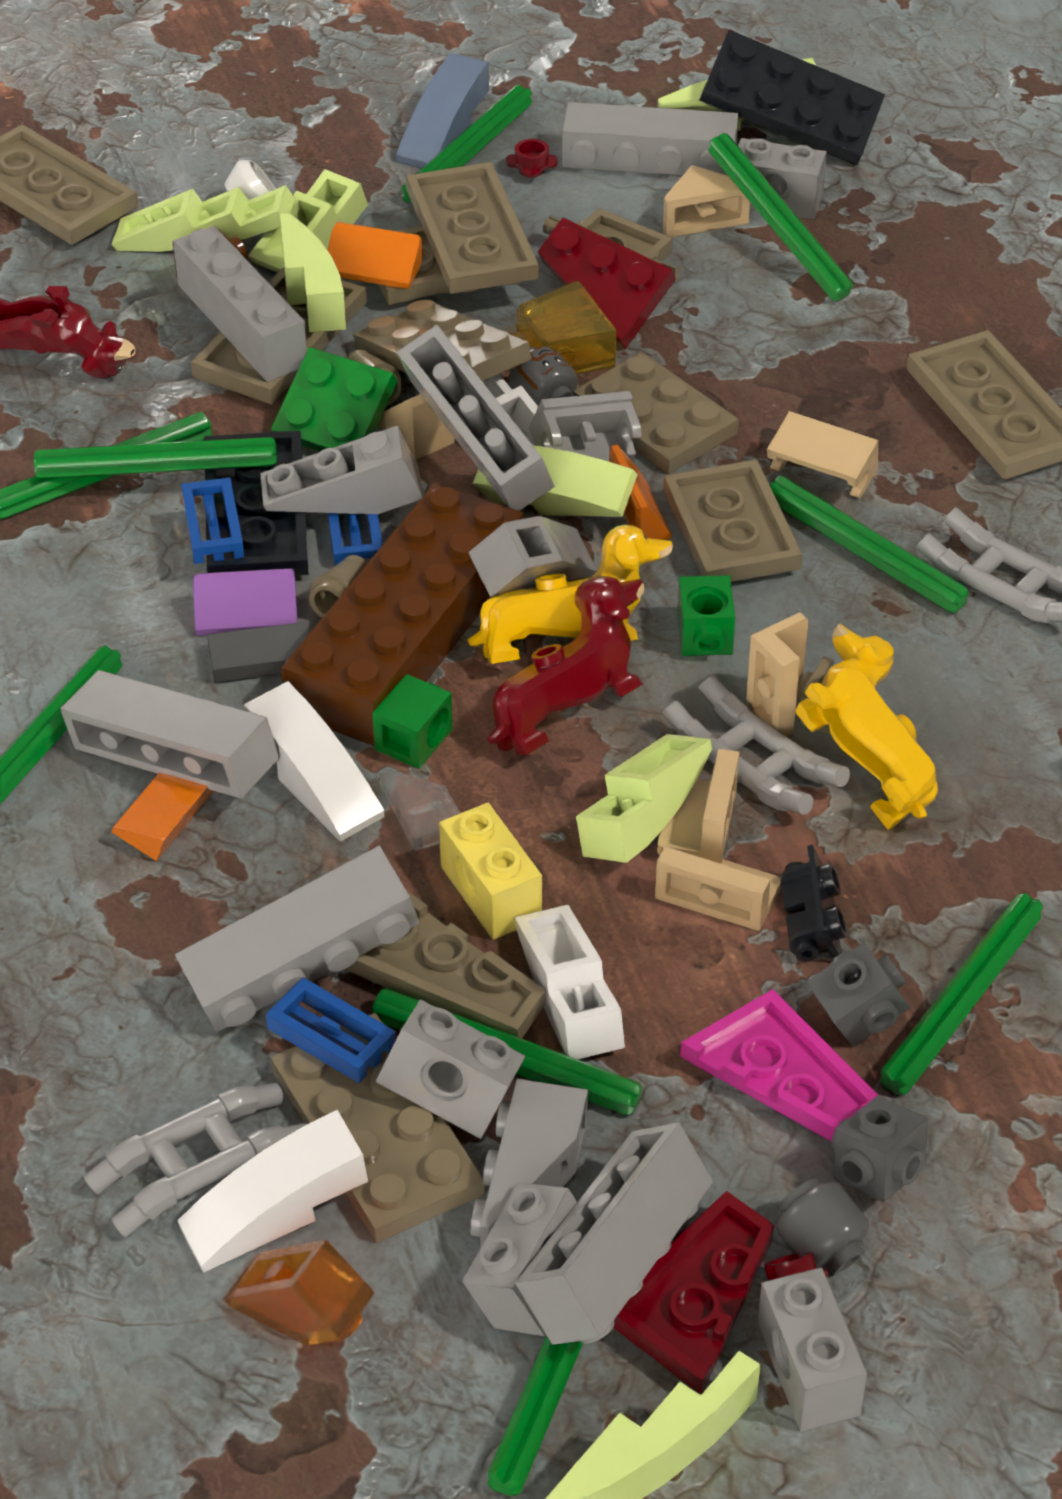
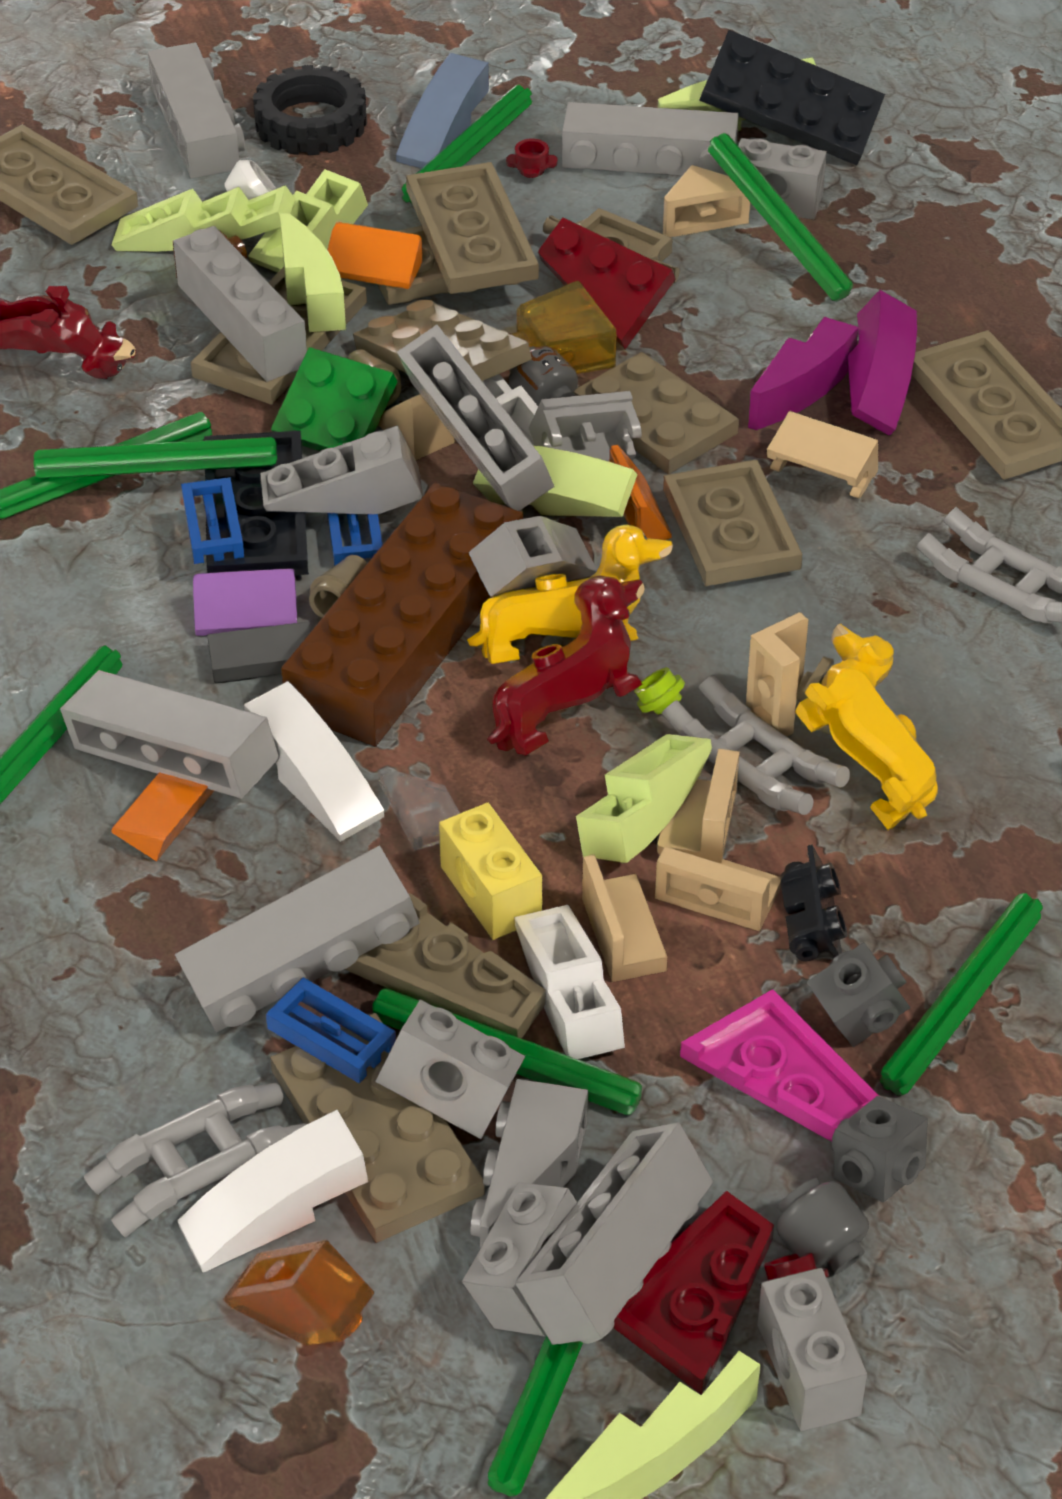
(195, 110): none -> light grey brick
(313, 133): none -> black tyre
(412, 721): green brick -> none
(622, 924): none -> tan panel
(659, 691): none -> lime plate
(706, 615): green brick -> none
(802, 373): none -> magenta slope
(869, 545): green axle -> none
(882, 361): none -> magenta slope

